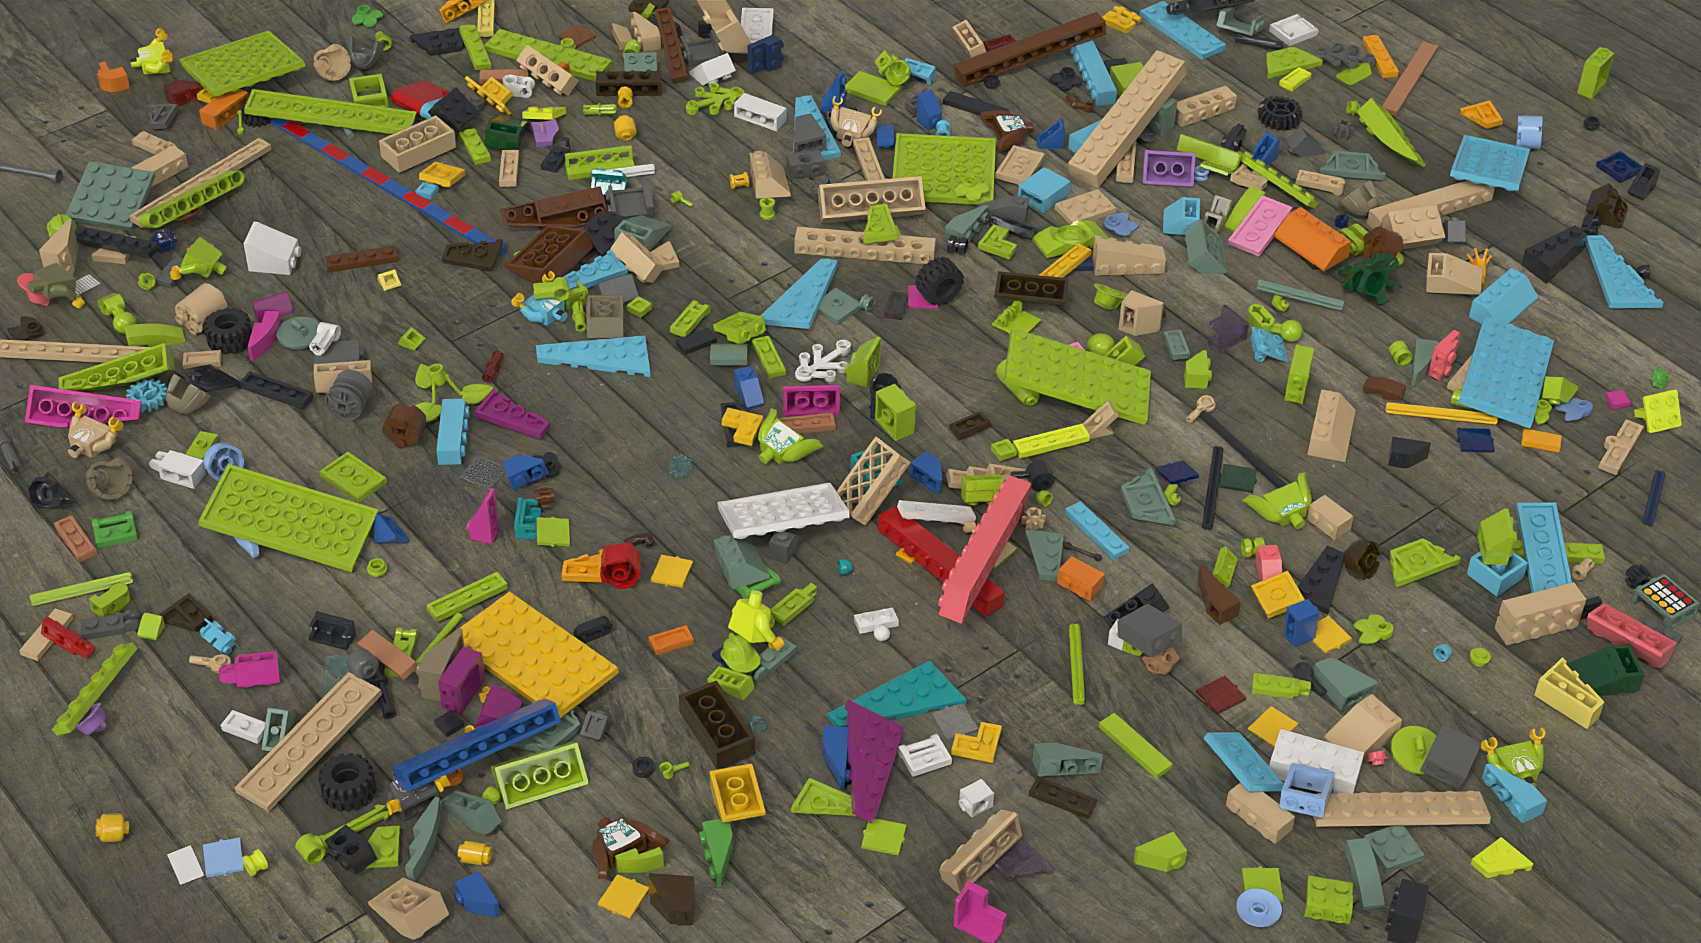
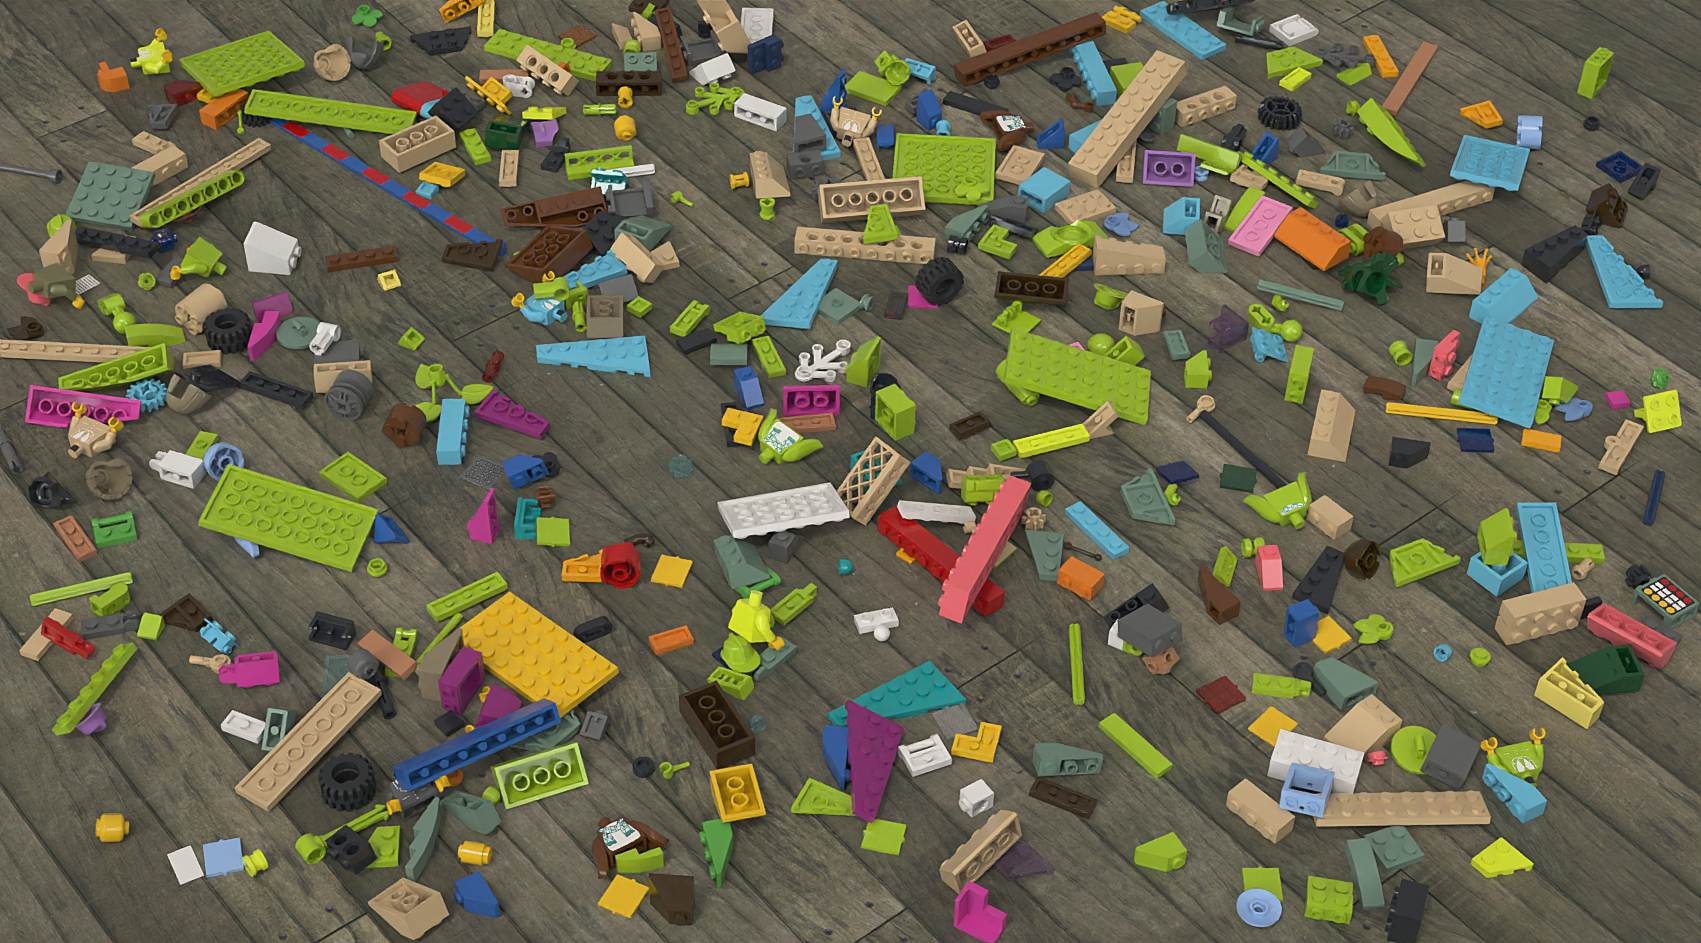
(374, 82): lime window -> none
(475, 47): lime plate -> none
(1212, 488): black axle -> none
(1244, 761): medium azure tile -> none
(1277, 594): yellow plate -> none

